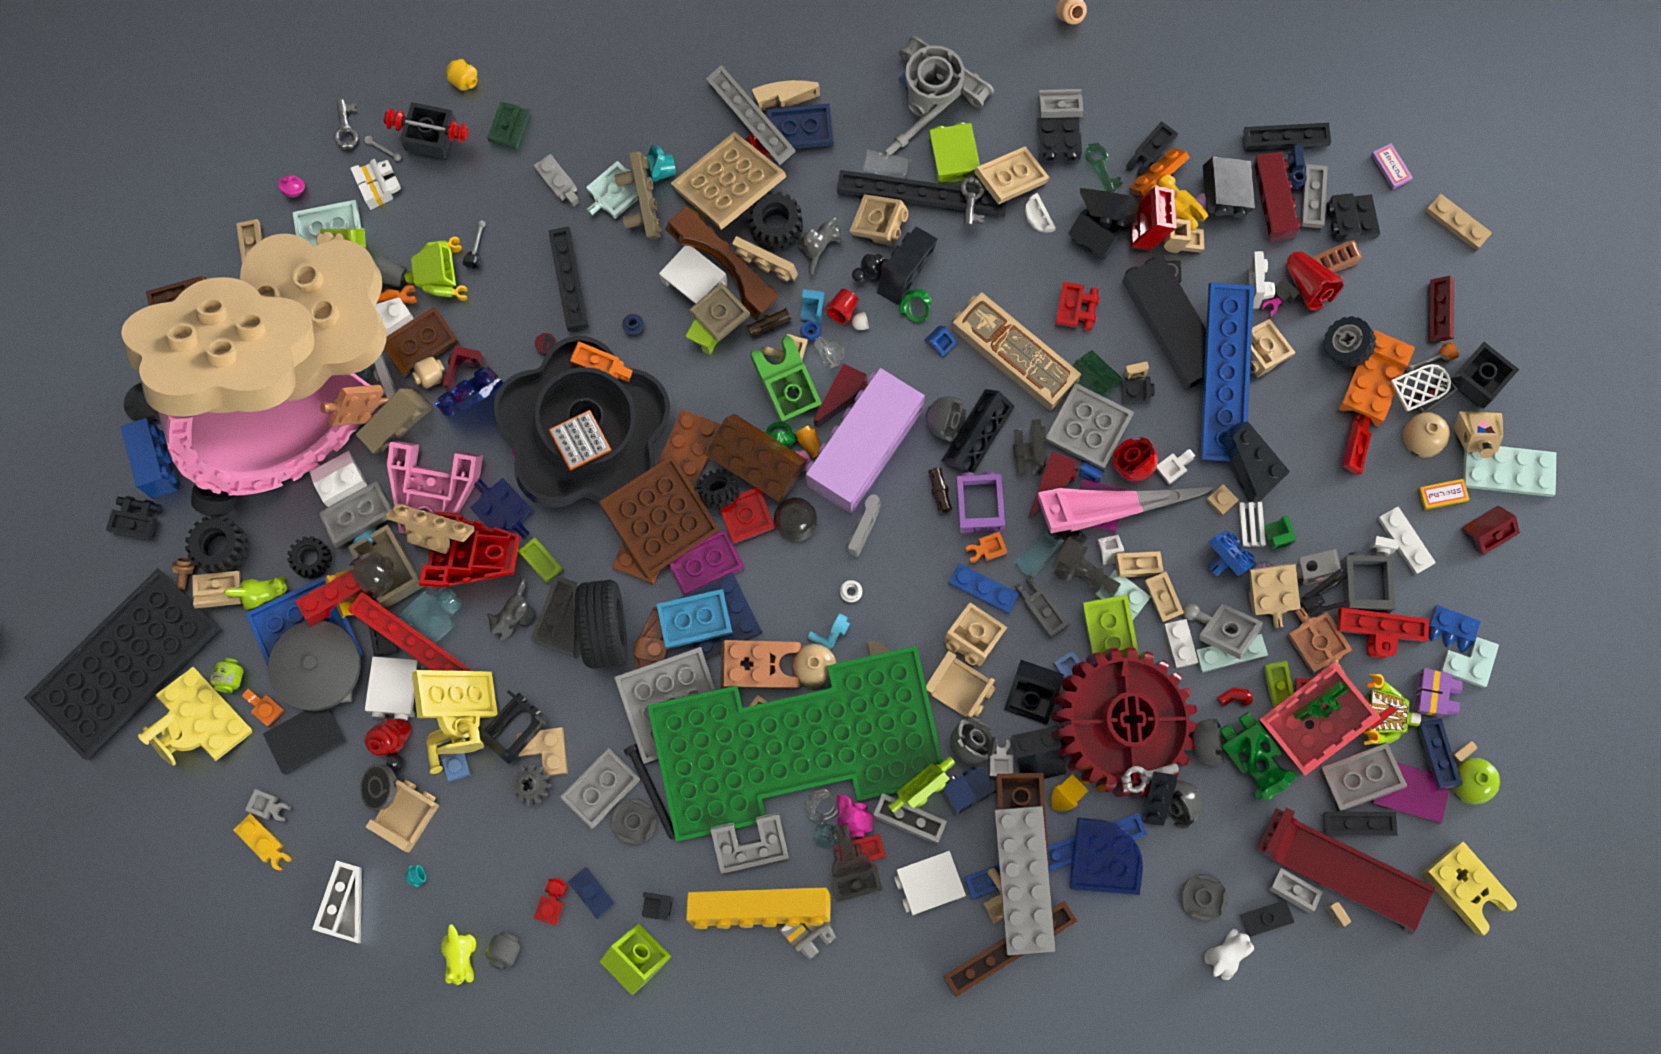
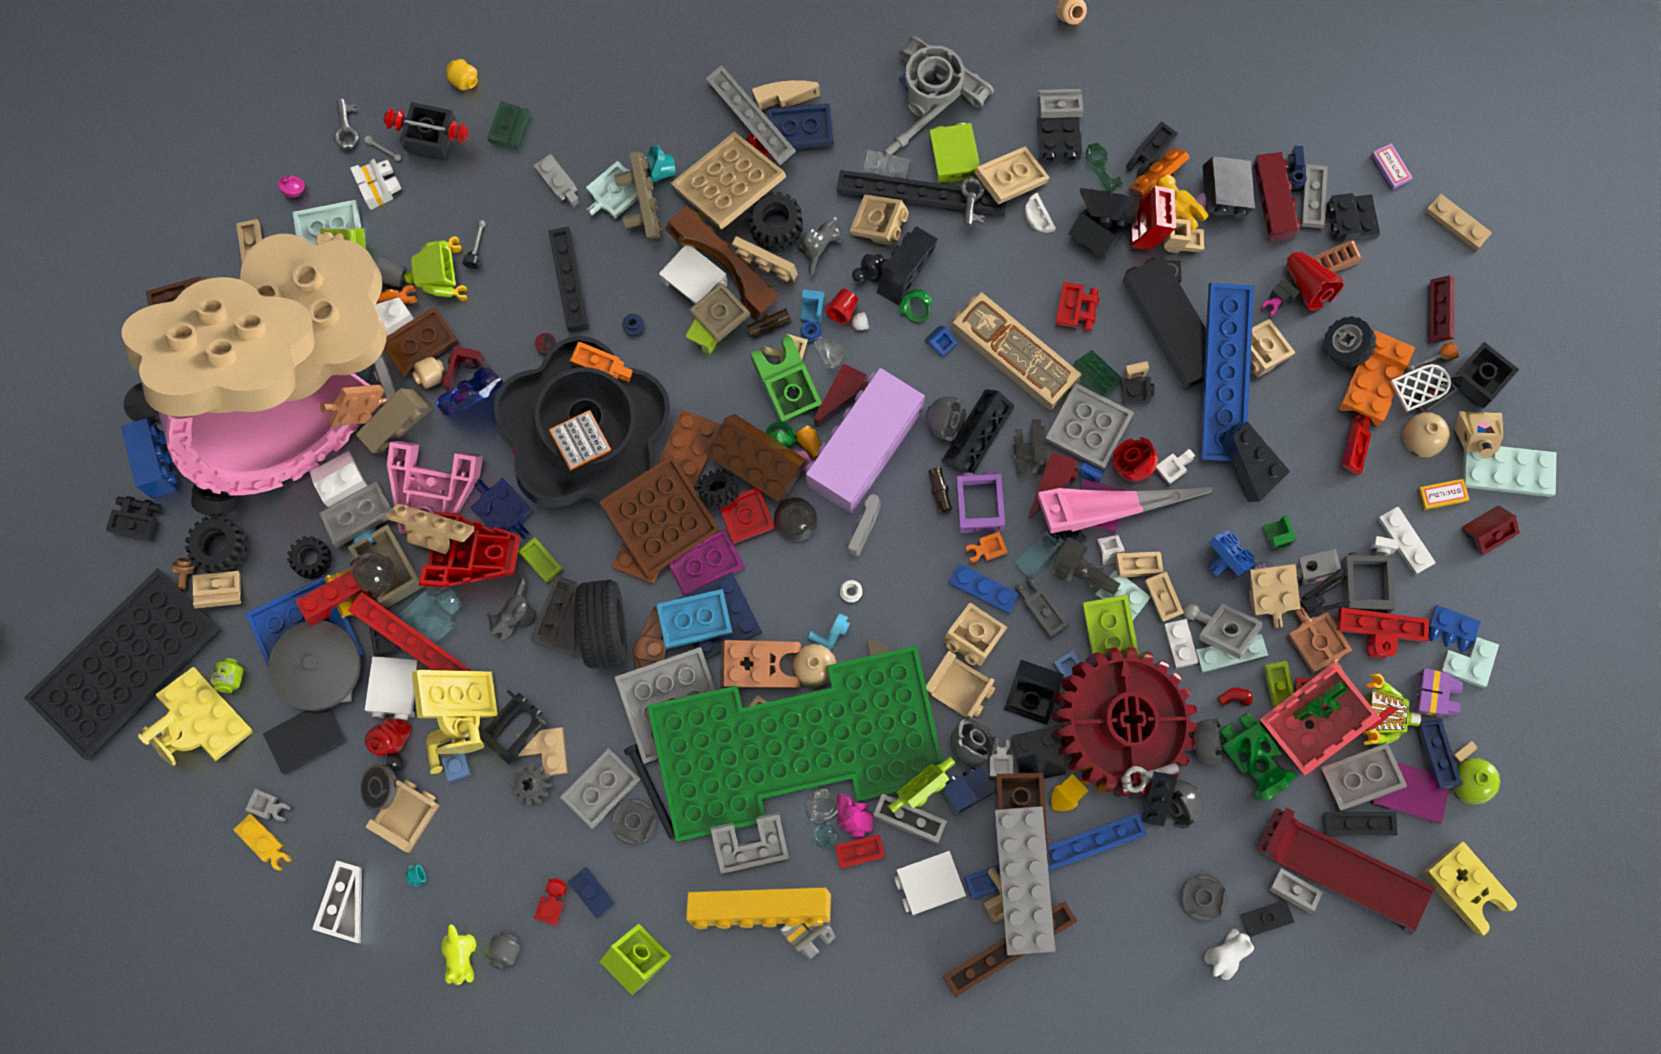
(256, 593): lime animal -> none
(265, 709): orange plate -> none
(657, 906): black panel -> none
(852, 873): clear smoke brick -> none
(1105, 858): clear blue plate -> none
(1222, 500): tan plate -> none
(1257, 271): white hinge -> none
(1260, 521): white tile -> none
(1287, 136): black plate -> none
(1338, 914): tan tile -> none

